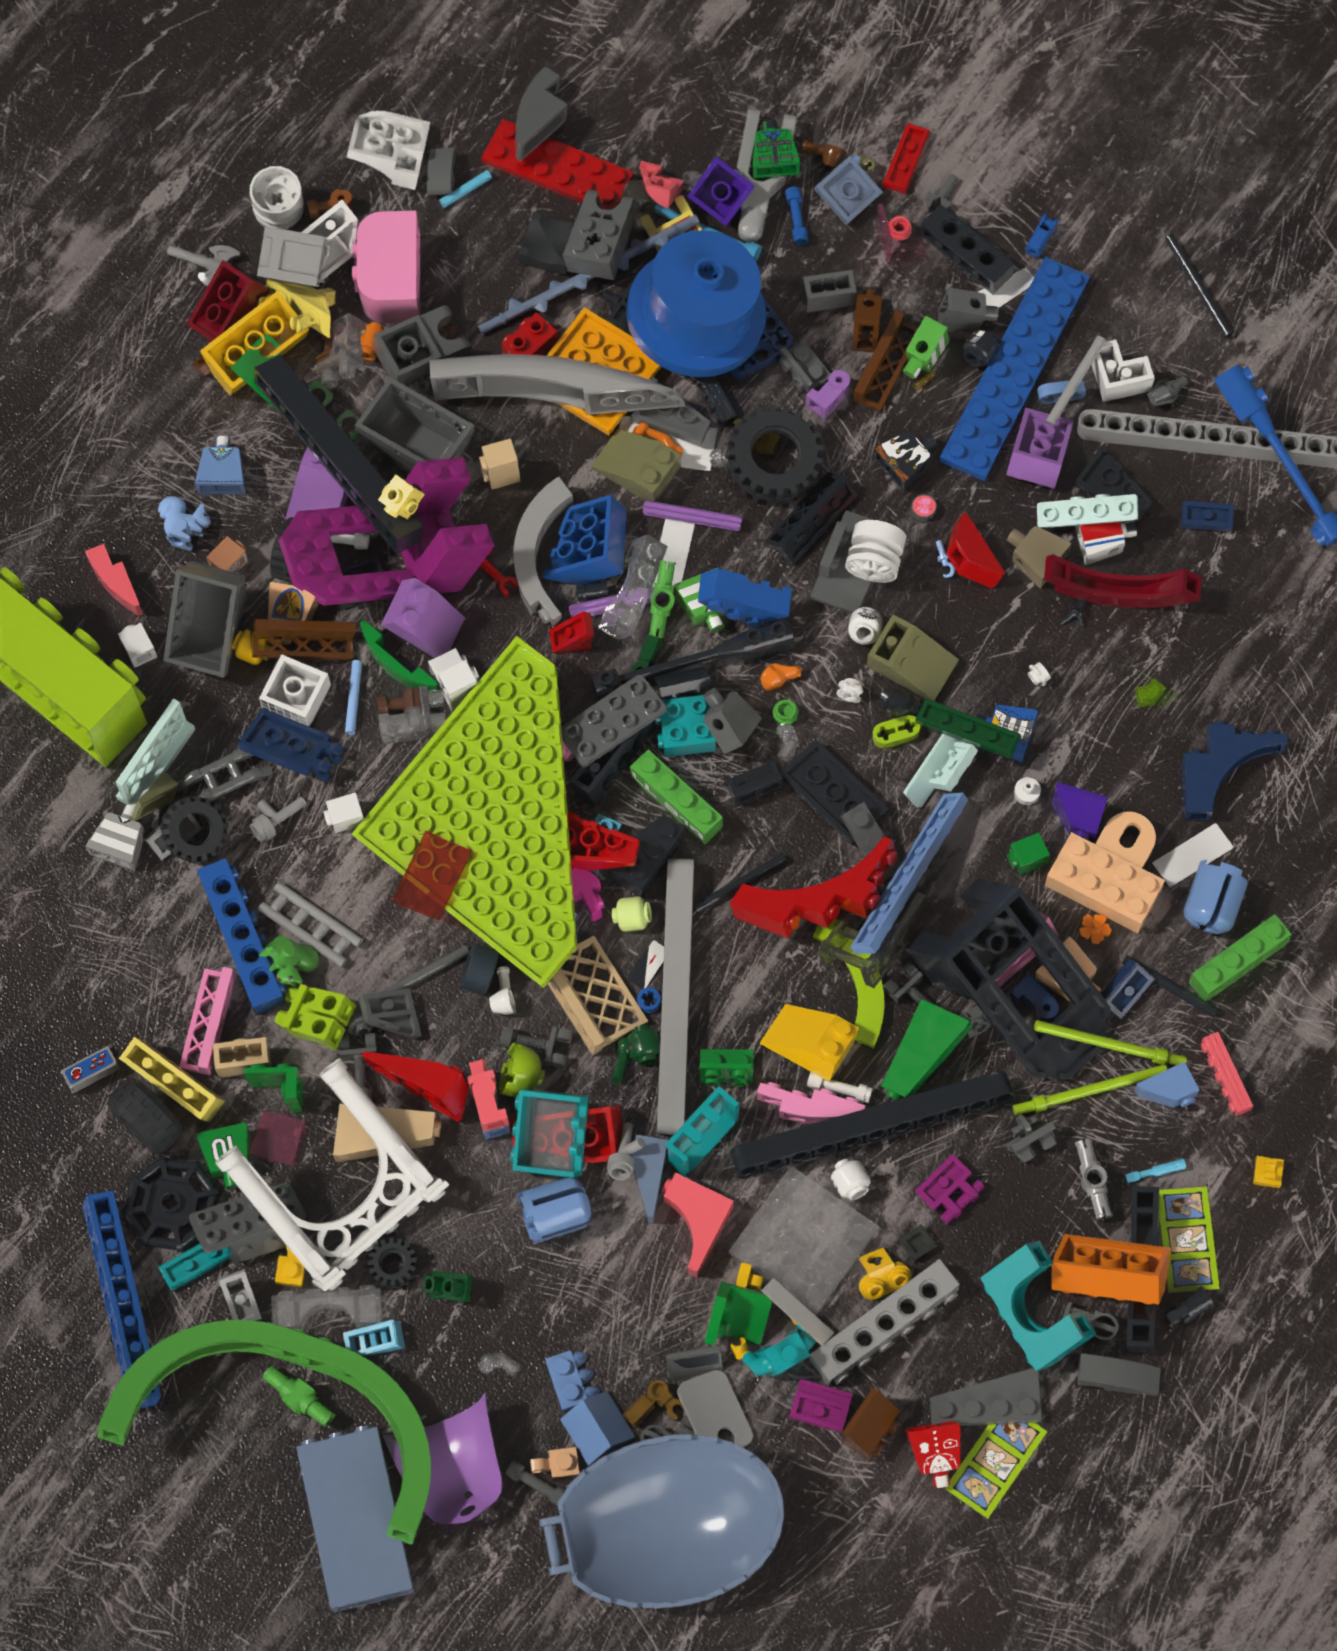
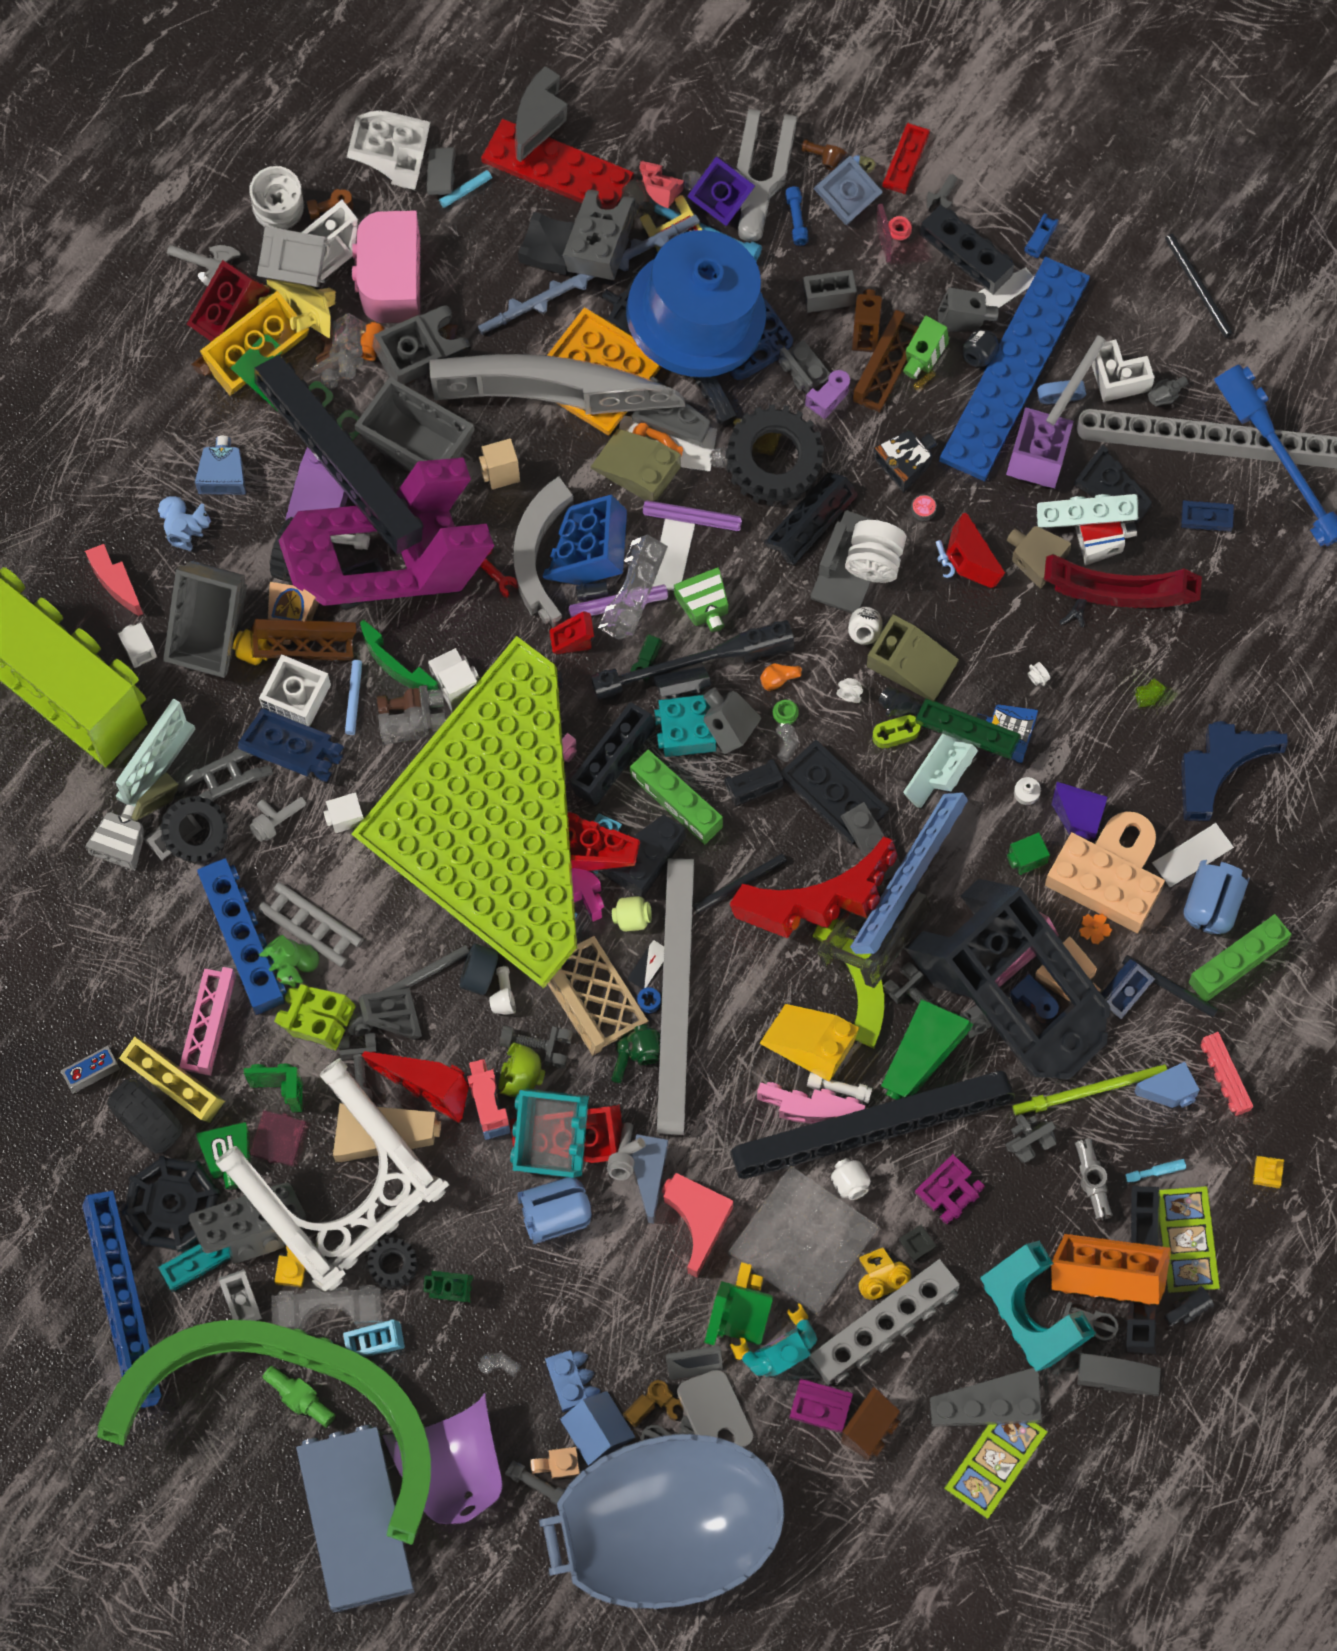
(228, 555): nougat brick -> none
(234, 1056): tan brick -> none
(400, 497): light yellow brick -> none
(423, 618): medium lavender slope -> none
(431, 876): clear red piece -> none
(532, 338): red brick -> none
(612, 720): dark grey bracket -> none
(663, 584): bright green pin -> none
(702, 1131): teal window -> none
(726, 1066): green bracket -> none
(743, 599): blue wedge -> none
(774, 152): green torso -> none
(797, 1311): white sticker -> none
(936, 1449): red torso -> none
(1157, 1055): lime bar -> none

